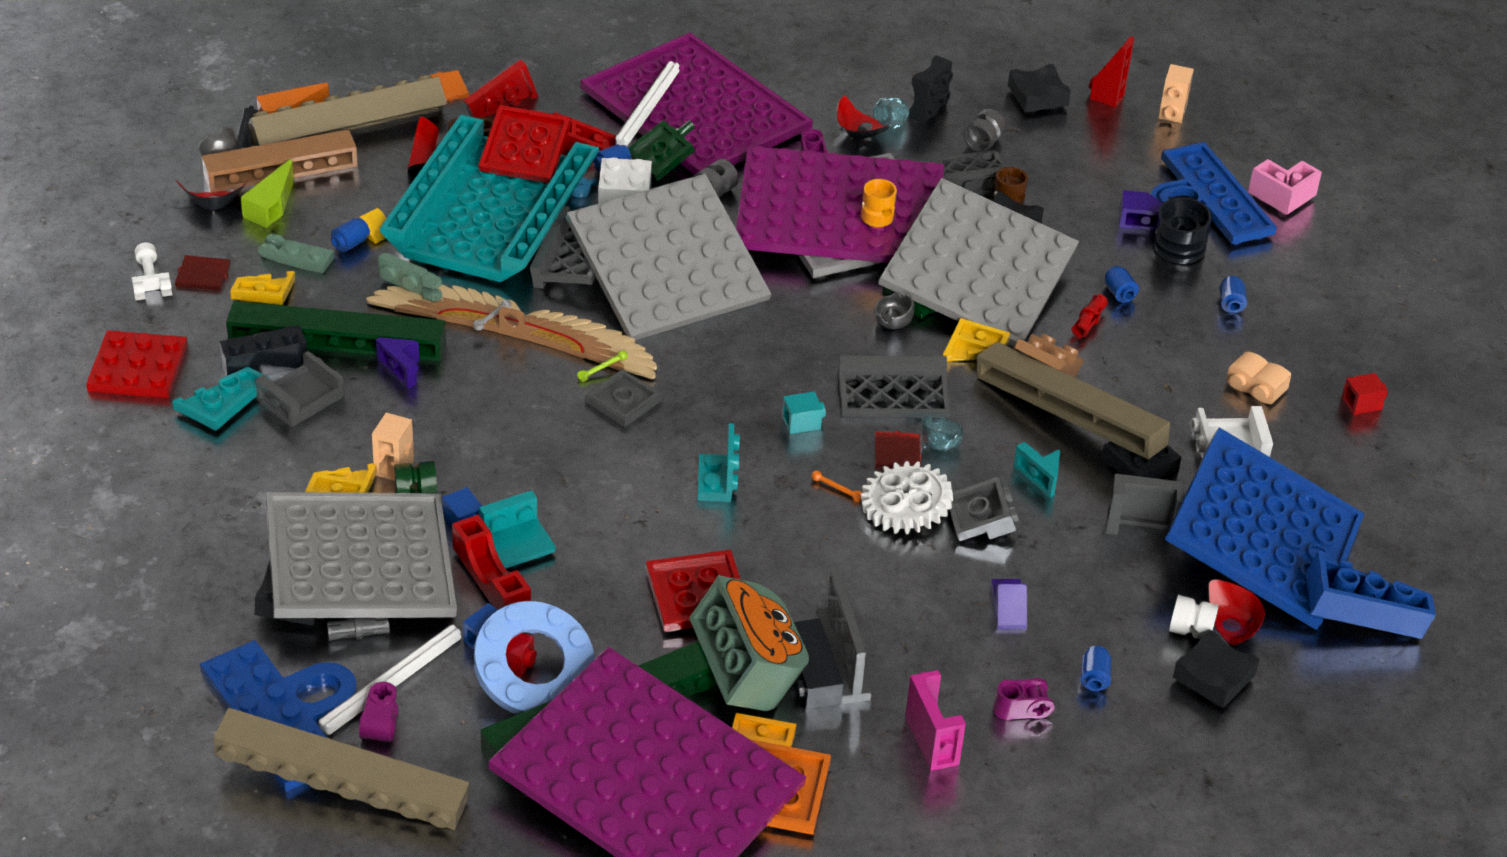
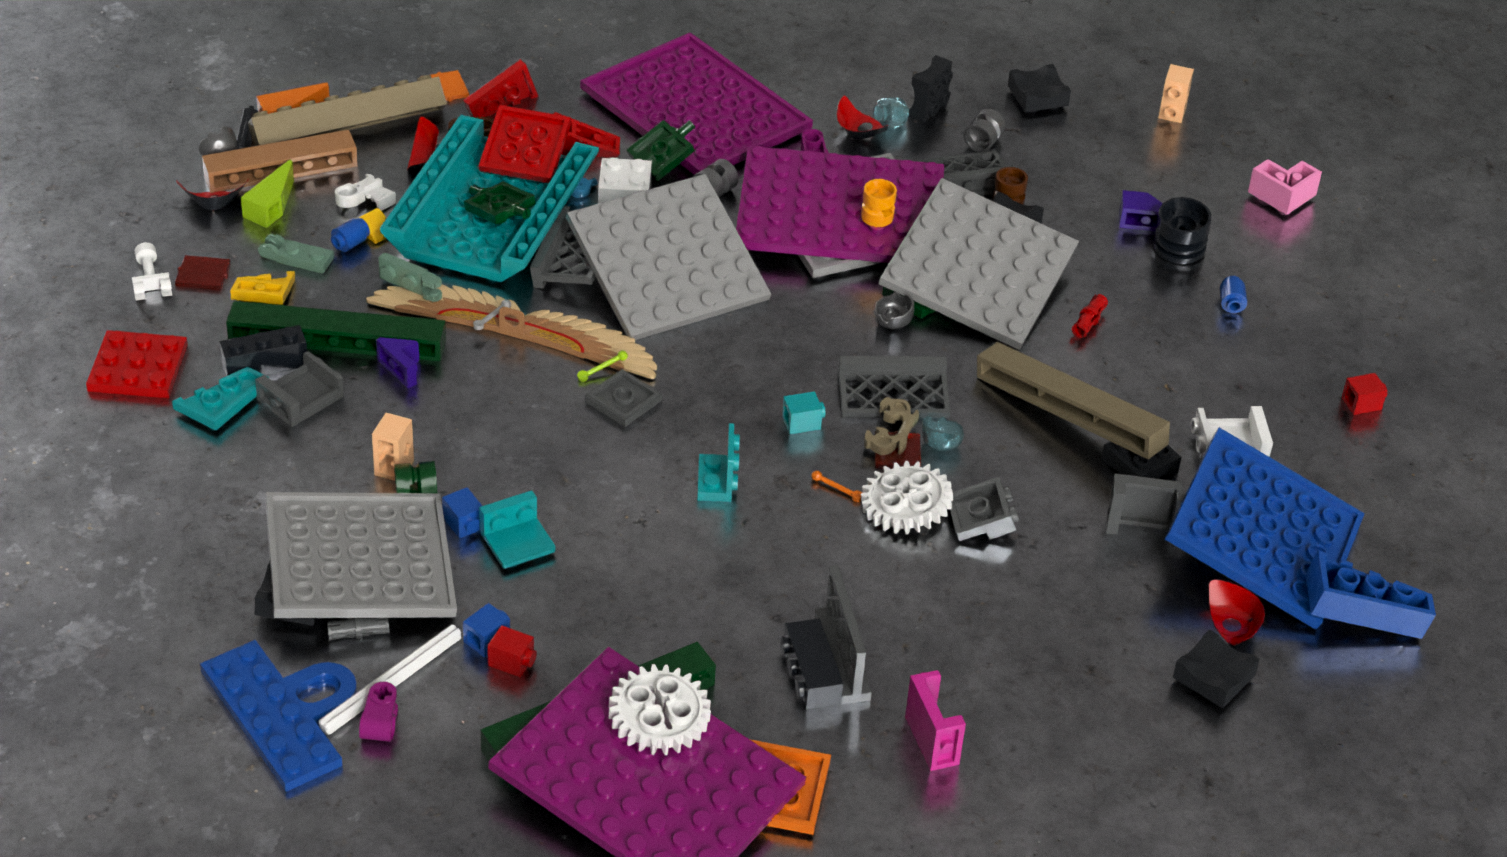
(341, 769): dark tan brick -> none
(342, 480): yellow wing -> none
(354, 194): none -> white piece
(477, 551): red arch -> none
(499, 202): none -> dark green plate
(529, 617): light blue plate -> none
(615, 151): blue brick -> none
(647, 104): white axle -> none
(677, 705): none -> white gear
(683, 582): red plate -> none
(749, 642): sand green brick -> none
(765, 729): light orange plate -> none
(893, 411): none -> dark tan helmet
(972, 339): yellow wing -> none
(1009, 603): slope -> none
(1020, 699): magenta piece -> none
(1038, 469): teal slope -> none
(1045, 351): medium nougat plate -> none
(1096, 668): blue brick -> none
(1111, 81): red slope -> none
(1121, 284): blue brick -> none
(1193, 617): white wheel -> none
(1209, 181): blue plate -> none
(1258, 377): light nougat brick -> none

